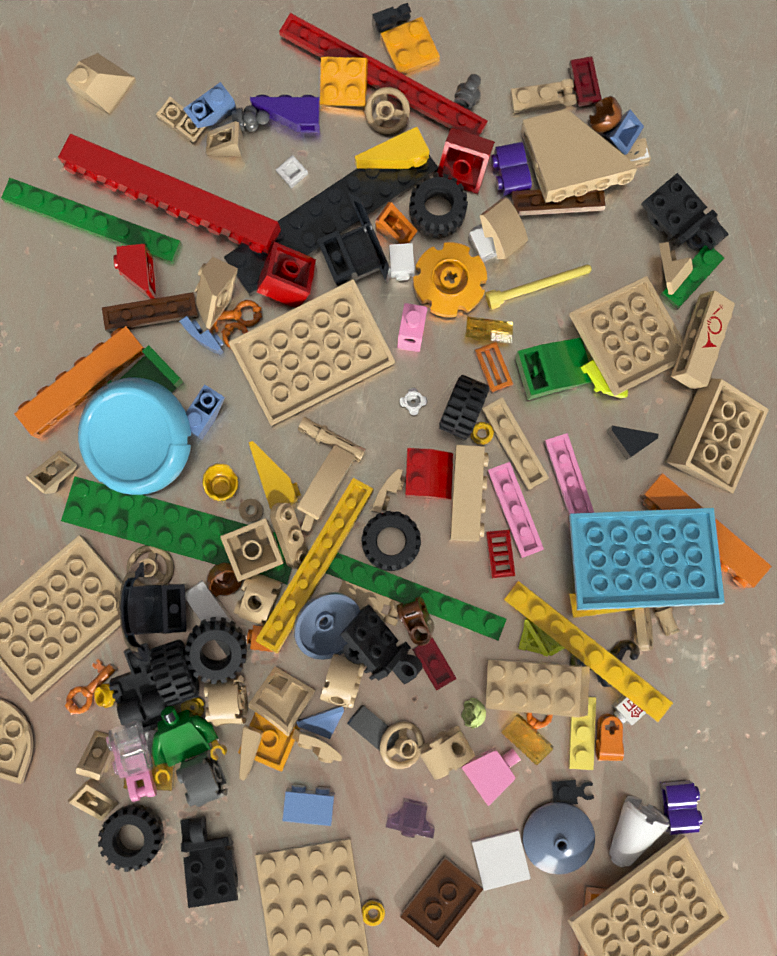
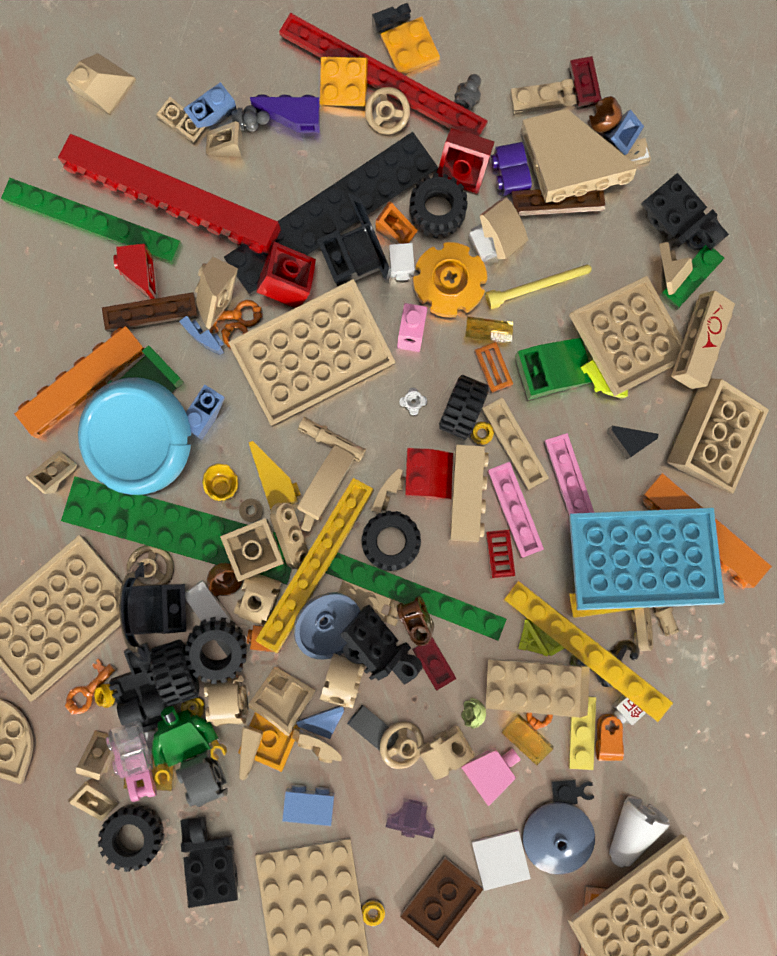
(291, 171): white tile -> none
(396, 153): yellow slope -> none
(681, 807): dark purple brick -> none

